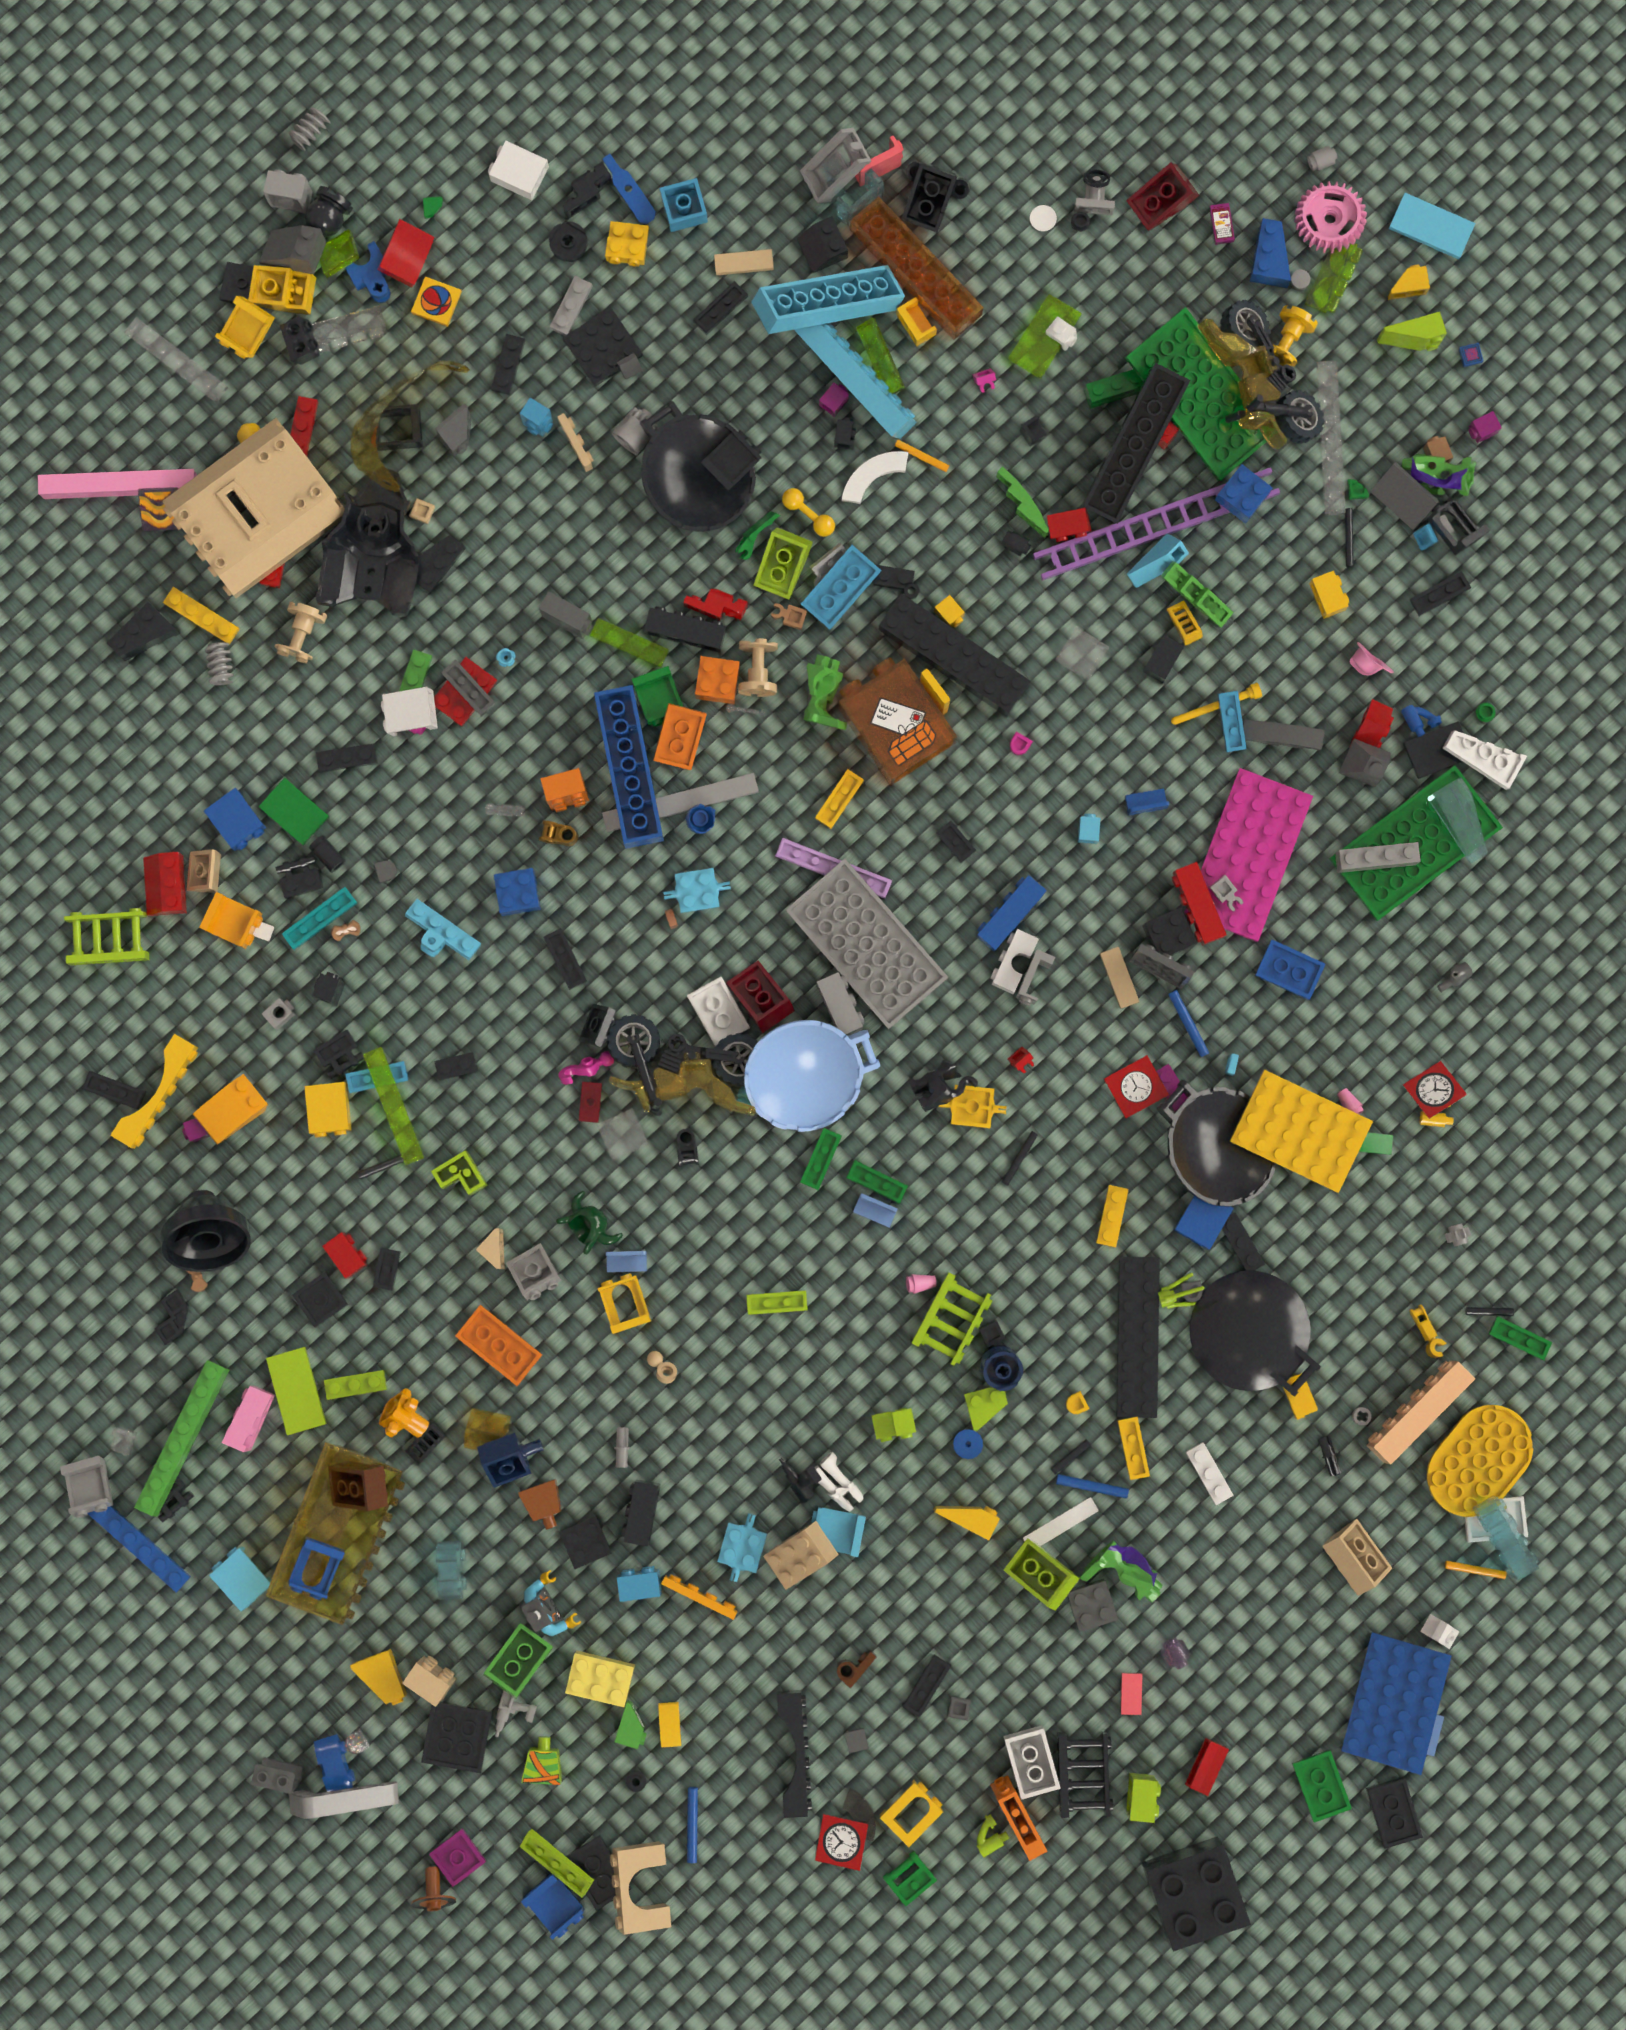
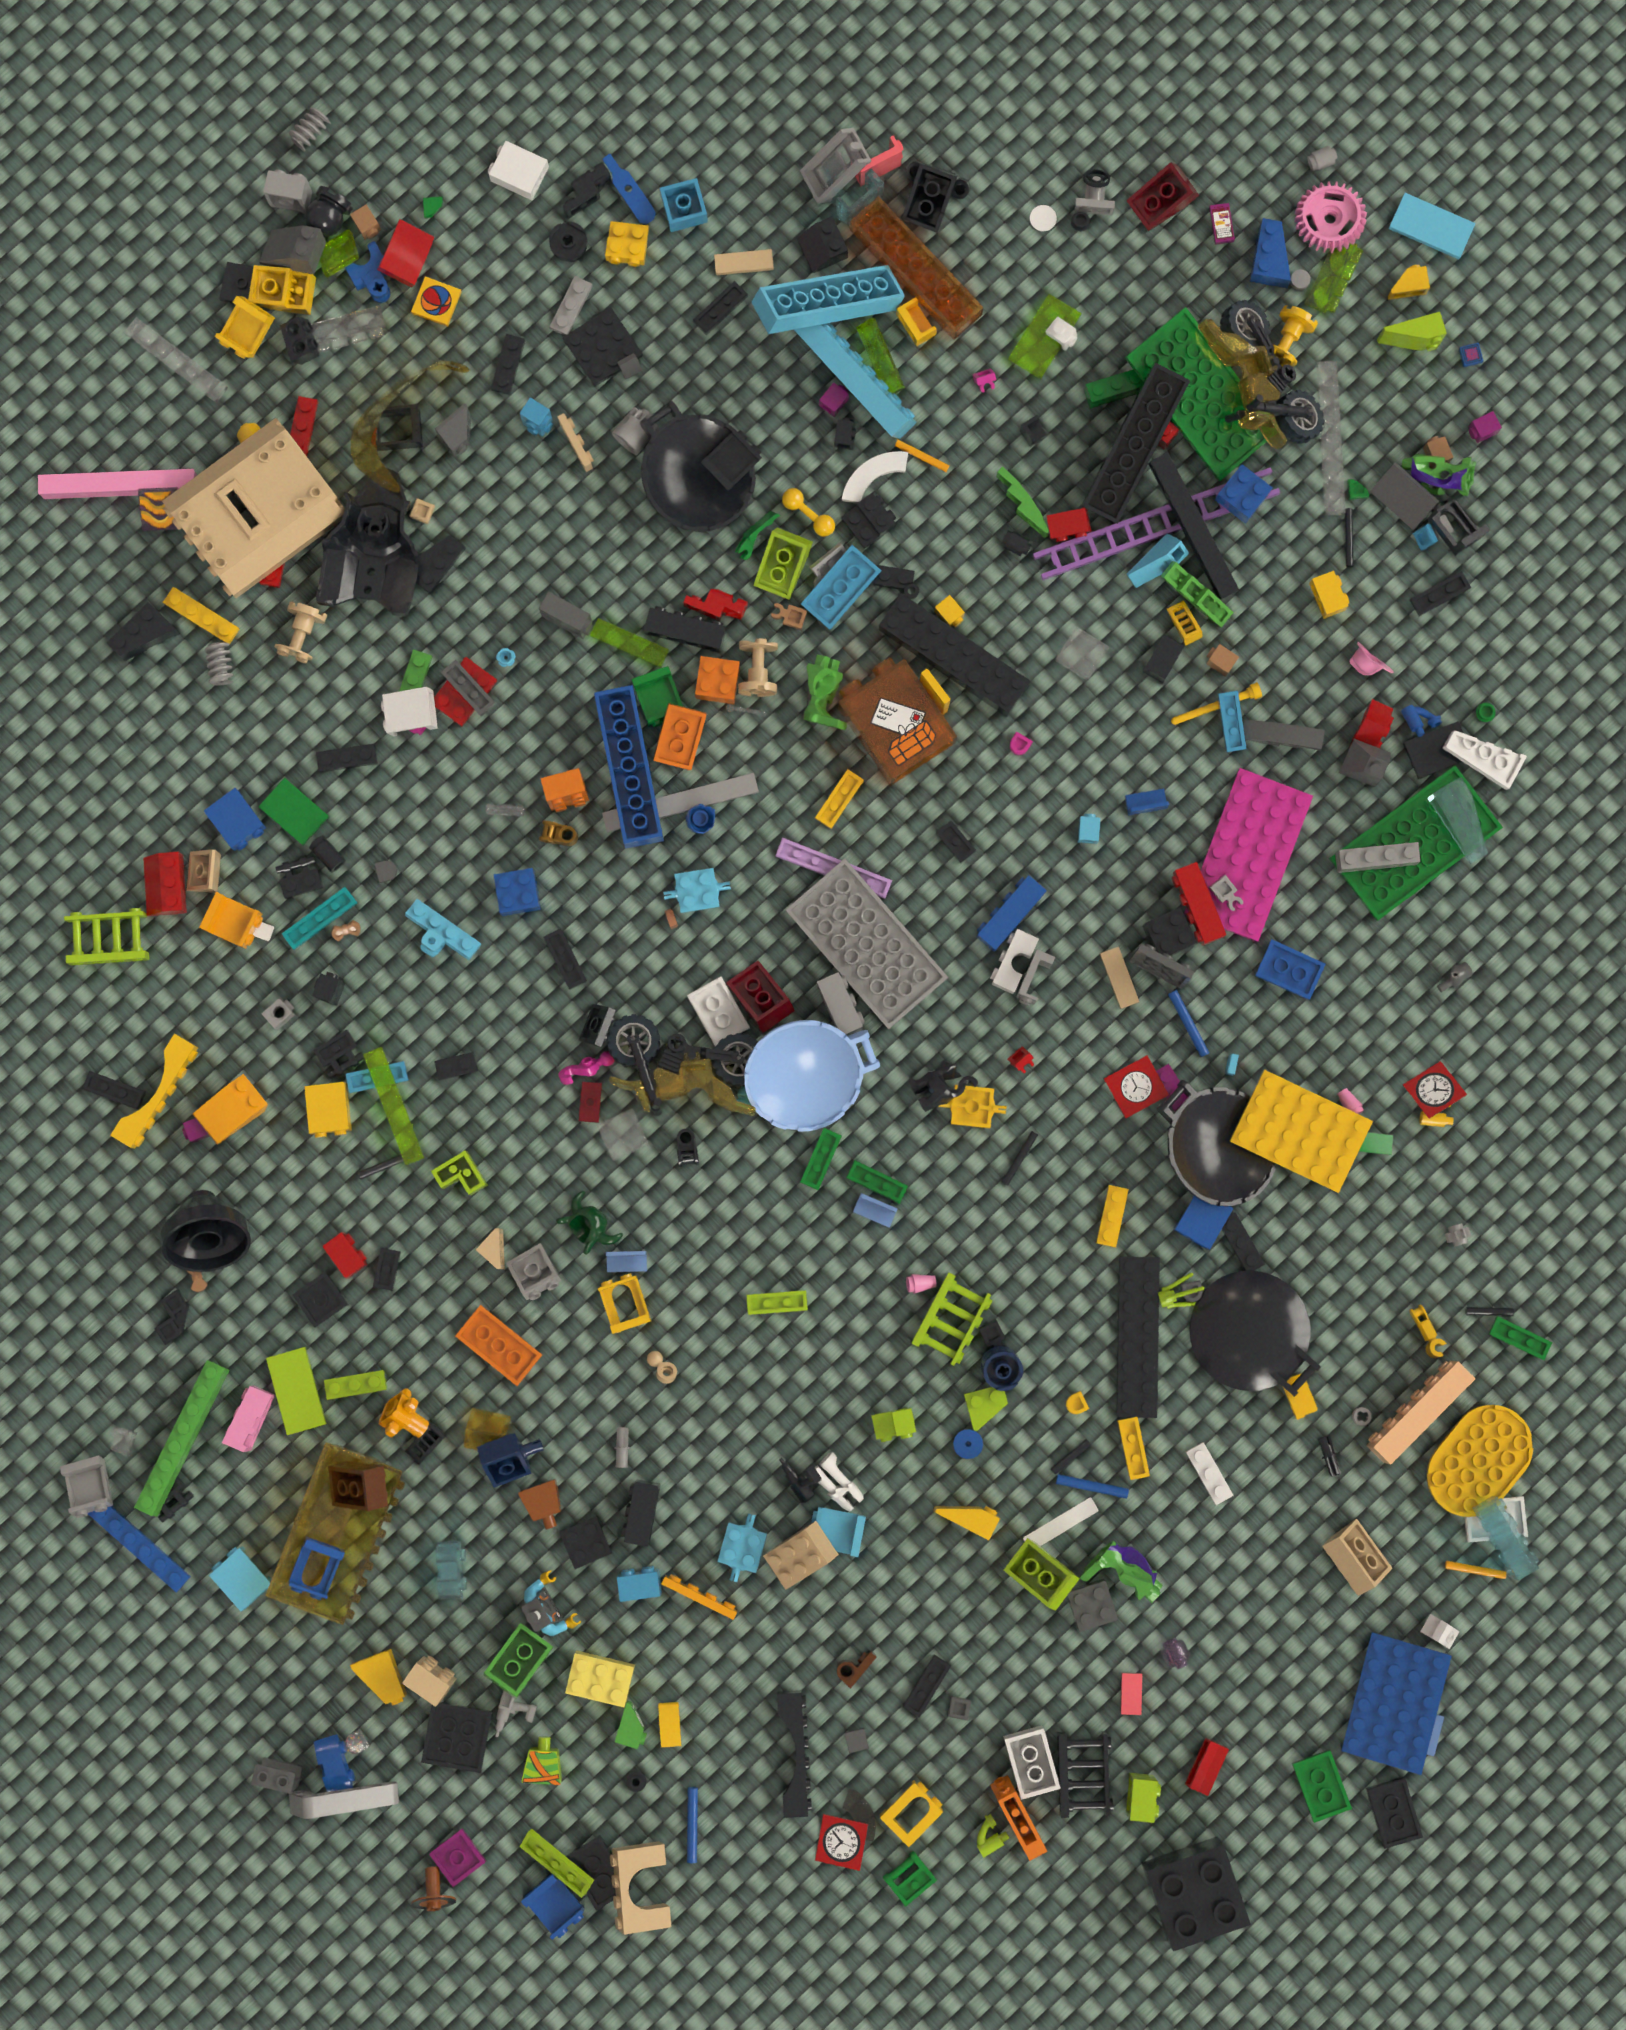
(365, 222): none -> medium nougat brick
(869, 520): none -> black plate
(1193, 526): none -> black tile
(1221, 659): none -> medium nougat brick

